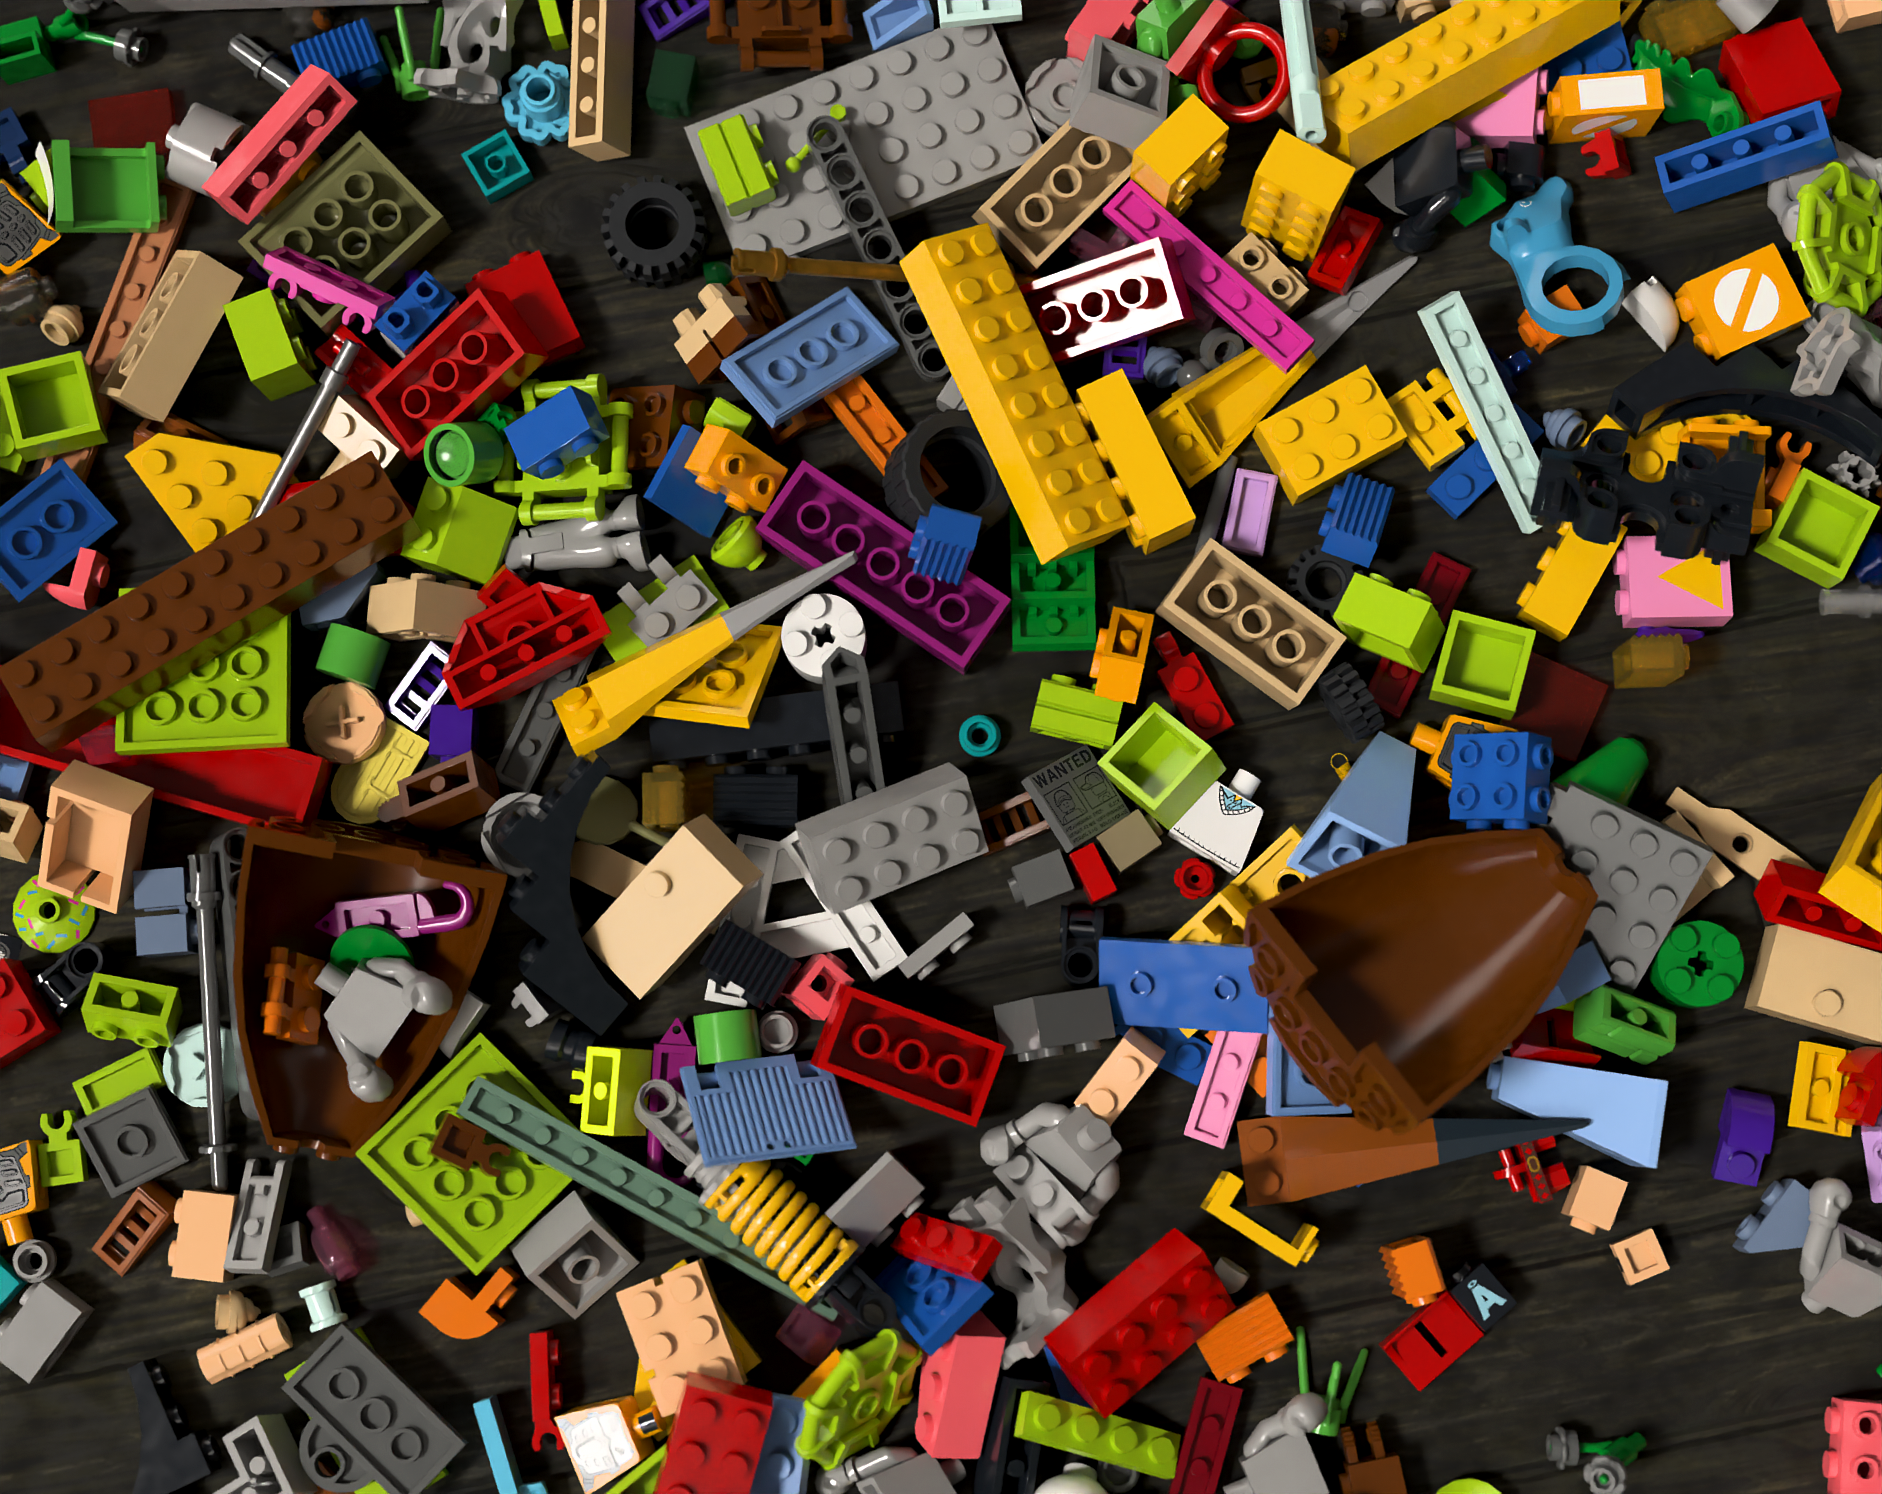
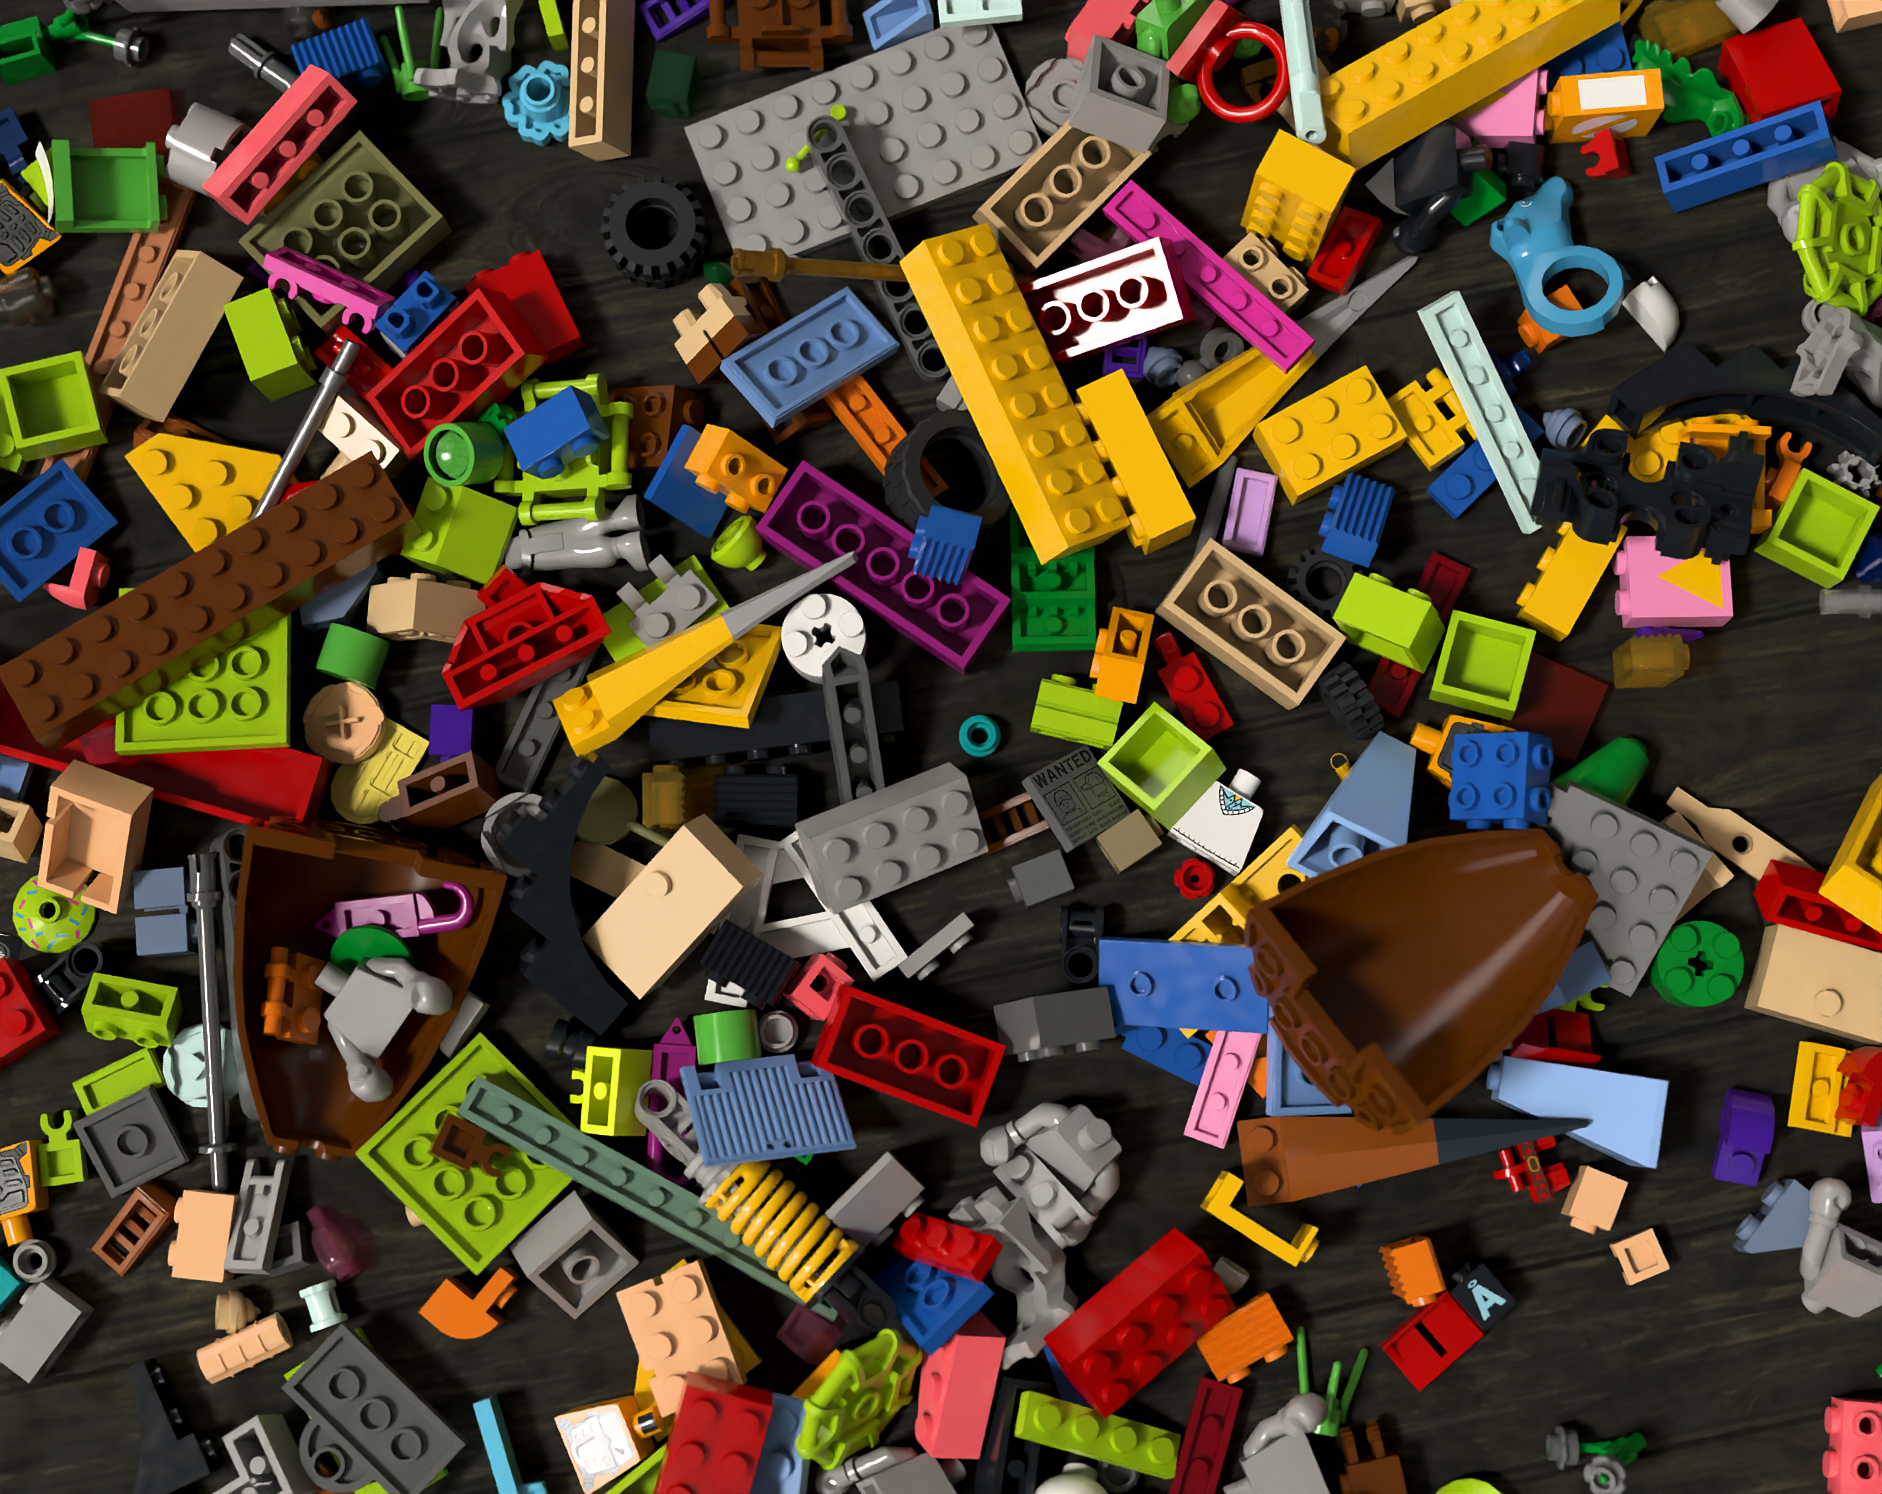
(63, 324): tan plate -> none
(438, 693): slope -> none
(497, 166): teal piece -> none
(536, 1001): flat silver tile -> none
(546, 1394): red plate -> none
(730, 417): lime brick -> none
(737, 164): lime brick -> none
(1092, 874): red piece -> none
(1120, 1076): light nougat brick -> none
(1181, 156): yellow brick -> none
(1624, 1025): bright green brick -> none
(1741, 304): light orange brick -> none

